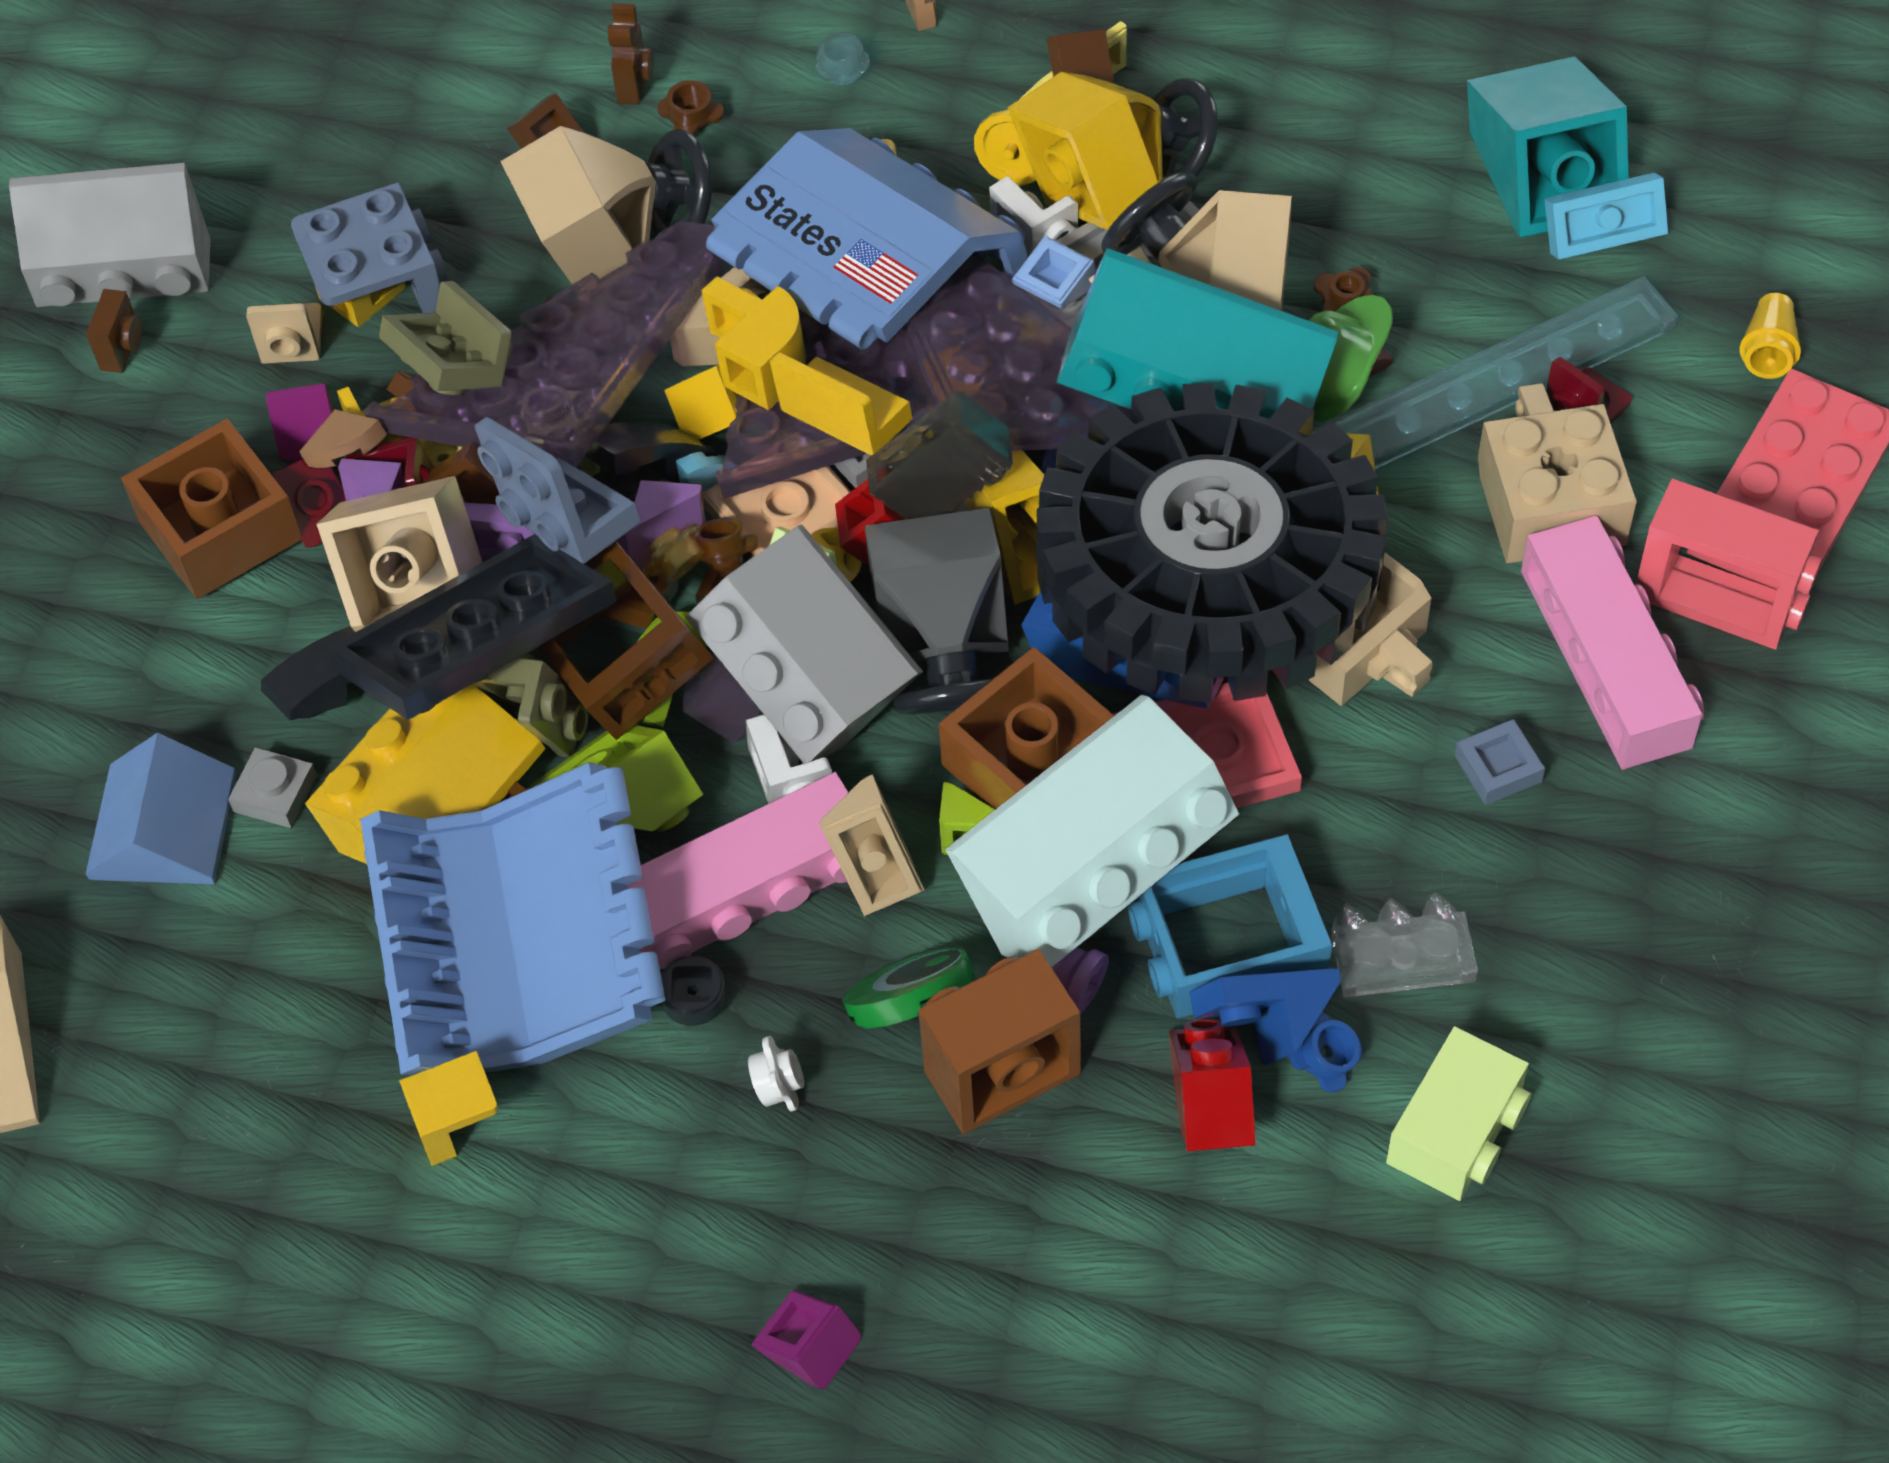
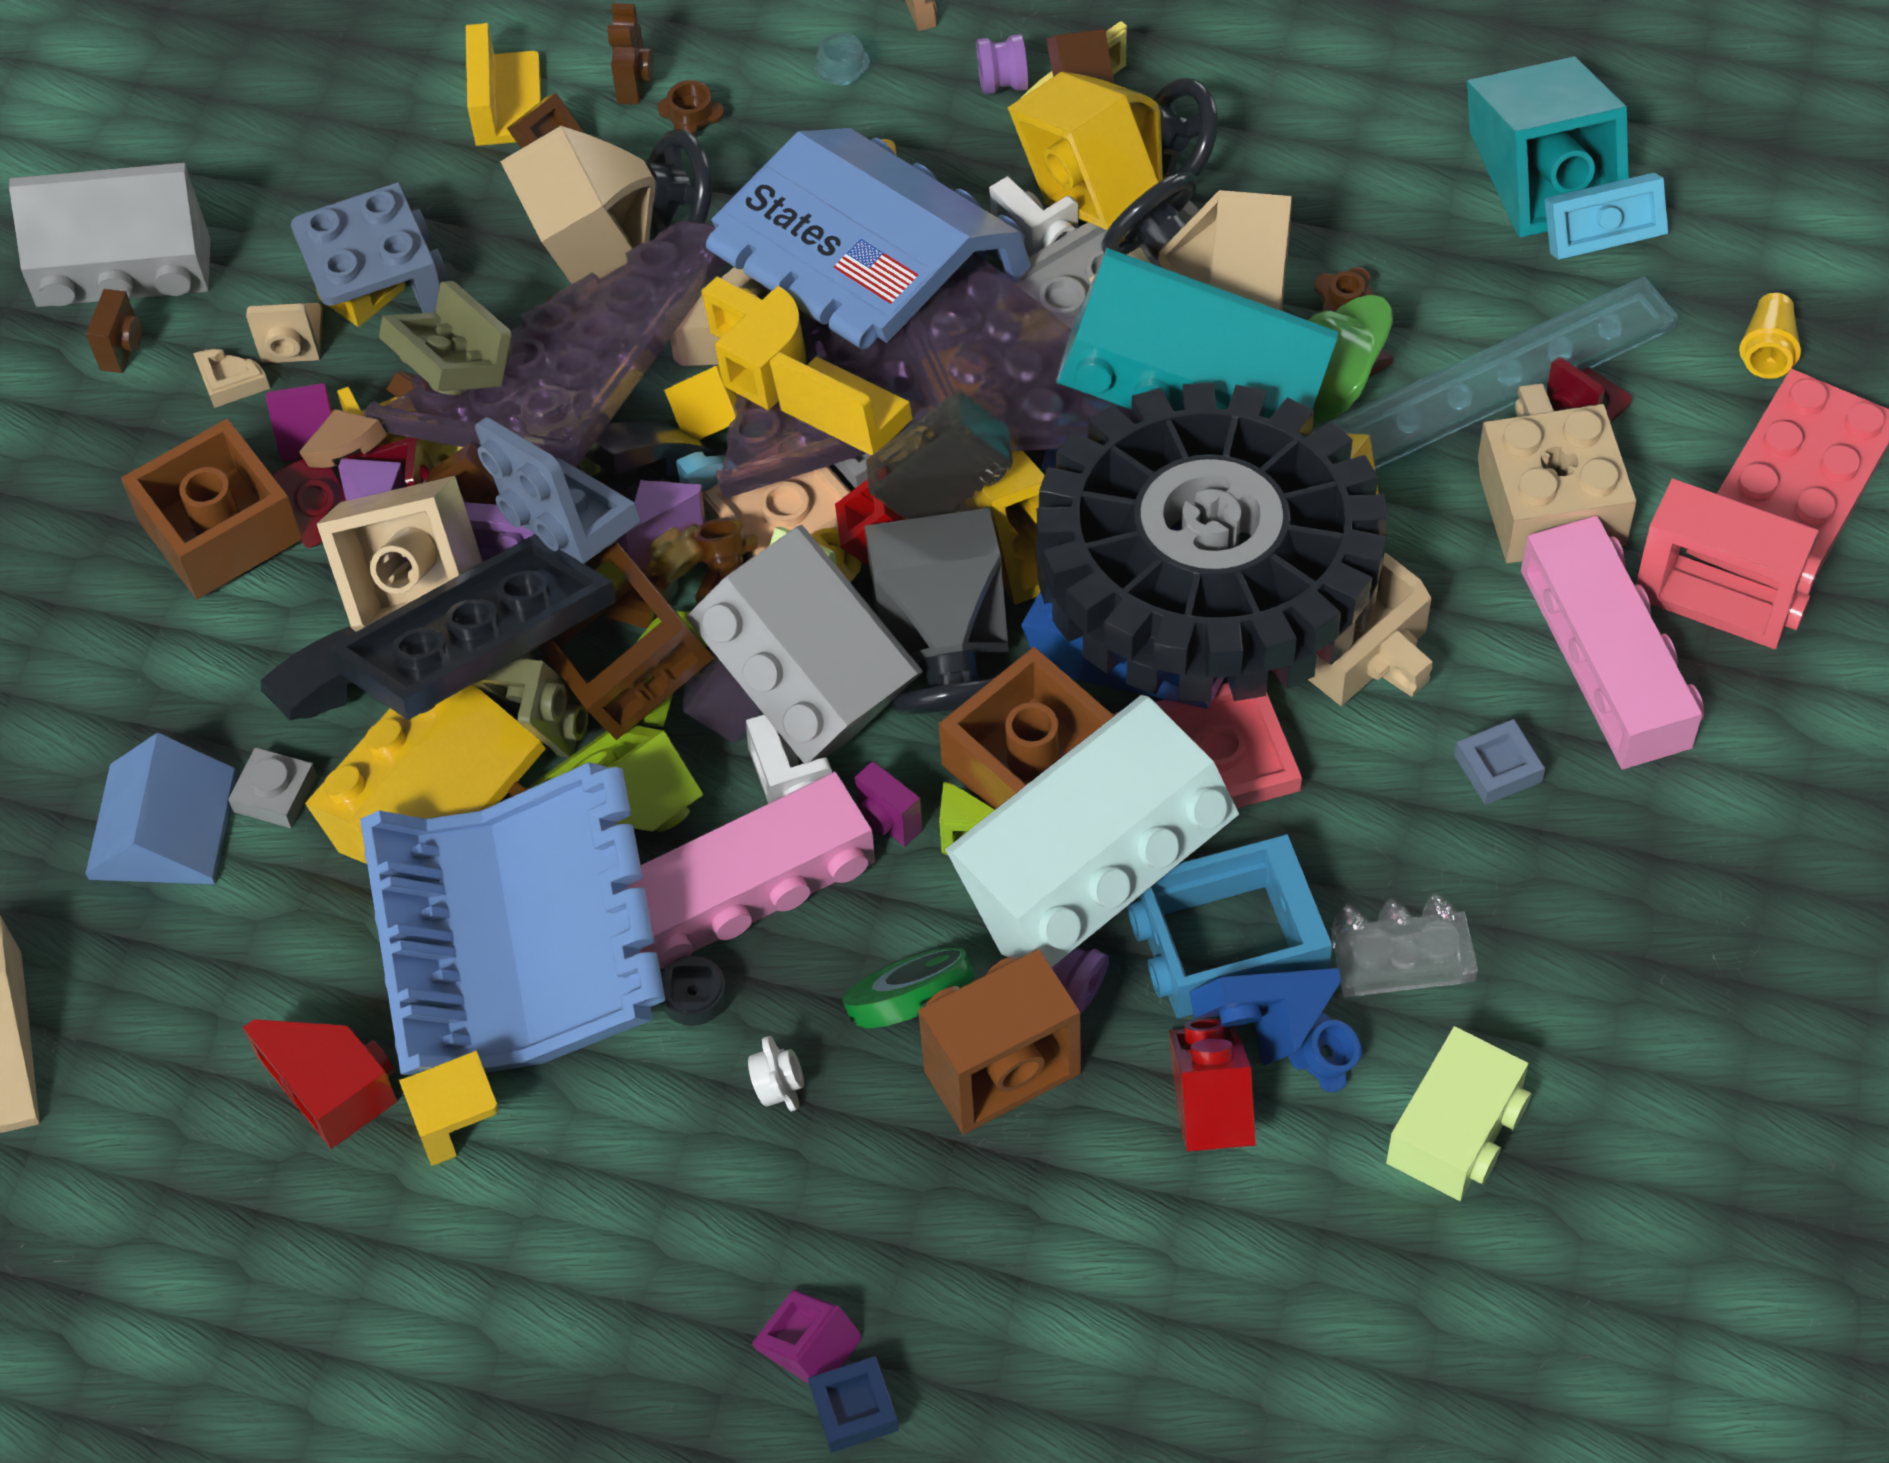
(229, 376): none -> tan tile
(325, 1073): none -> red slope
(498, 86): none -> yellow panel
(853, 1404): none -> dark blue plate
(870, 848): tan slope -> none
(888, 804): none -> magenta plate
(1001, 149): yellow piece -> none
(1002, 64): none -> medium lavender wheel
(1055, 273): light blue slope -> none

